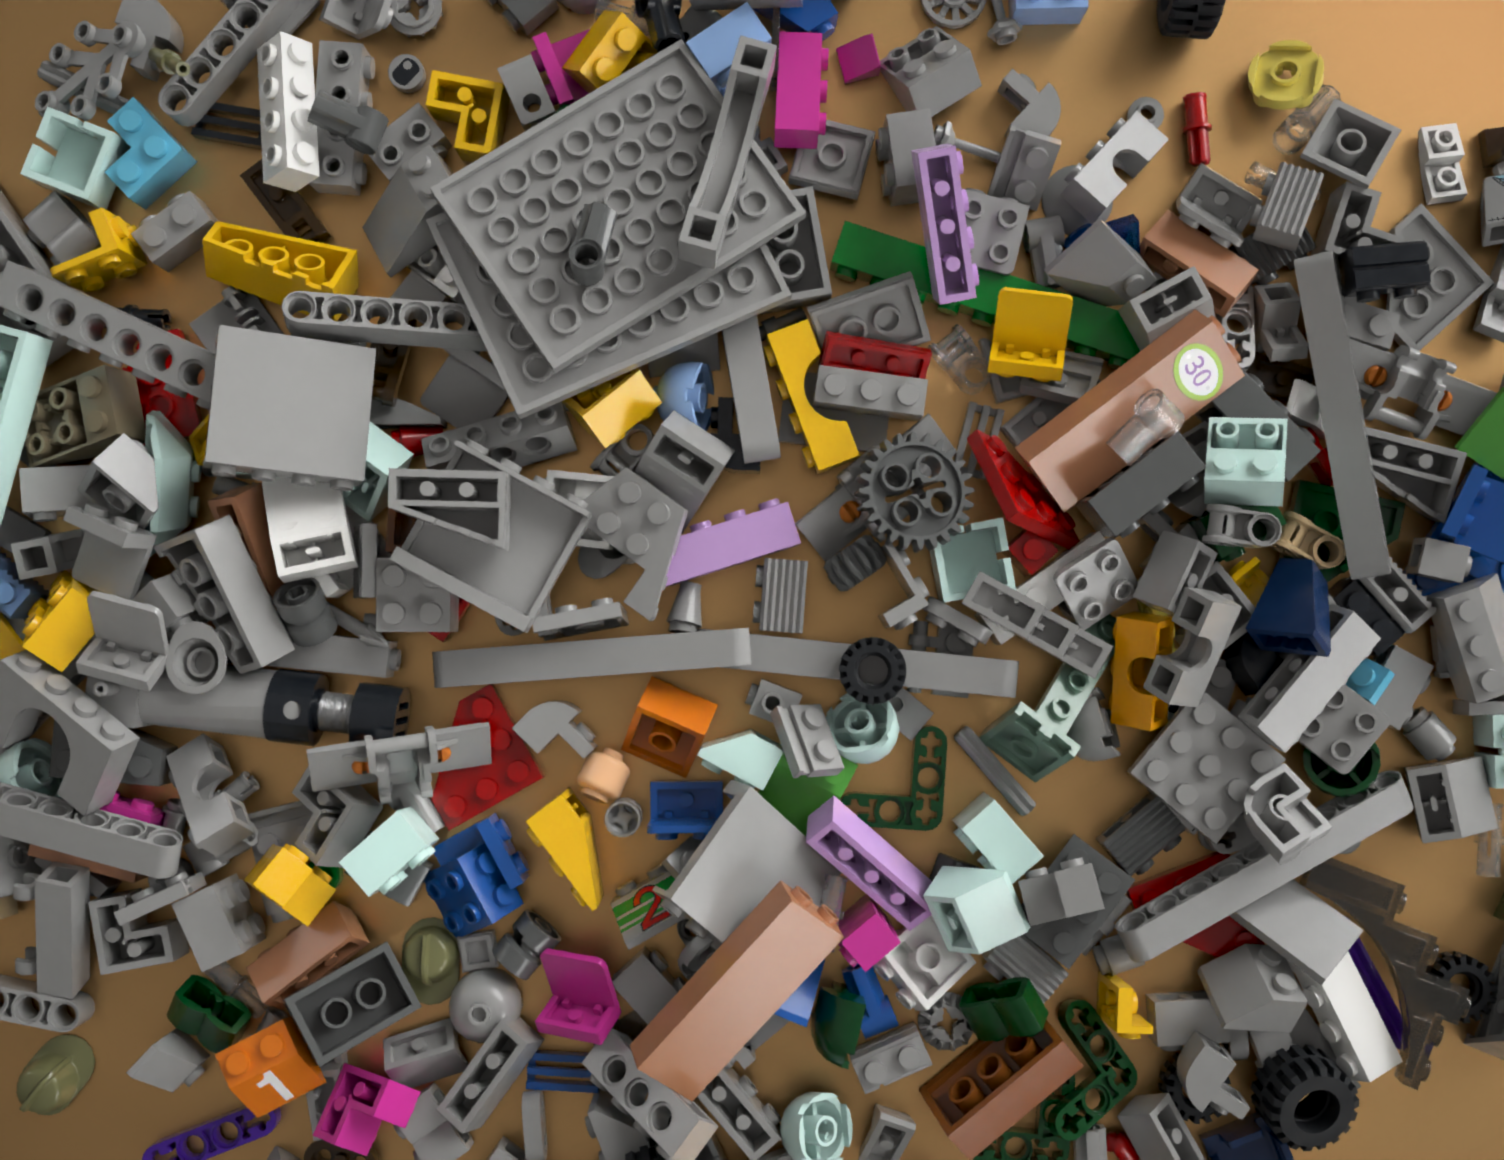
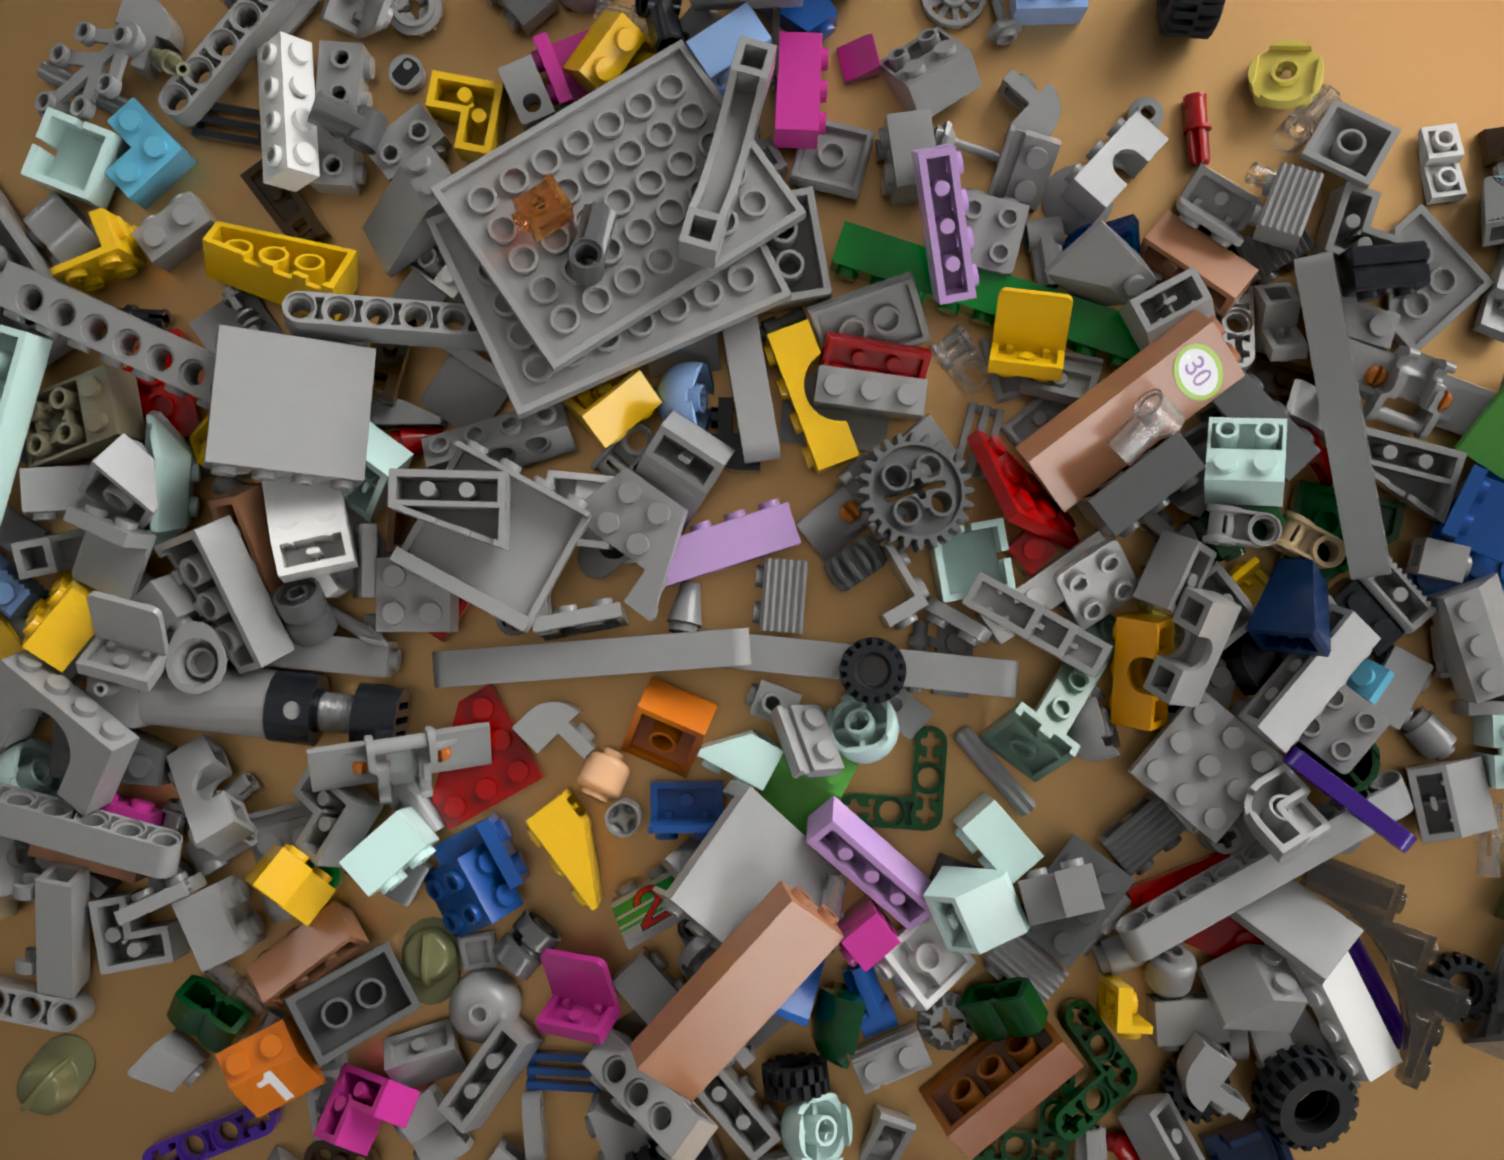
(542, 221): none -> clear orange brick
(795, 1077): none -> black tyre
(1171, 972): none -> light grey head
(1349, 799): none -> dark purple beam

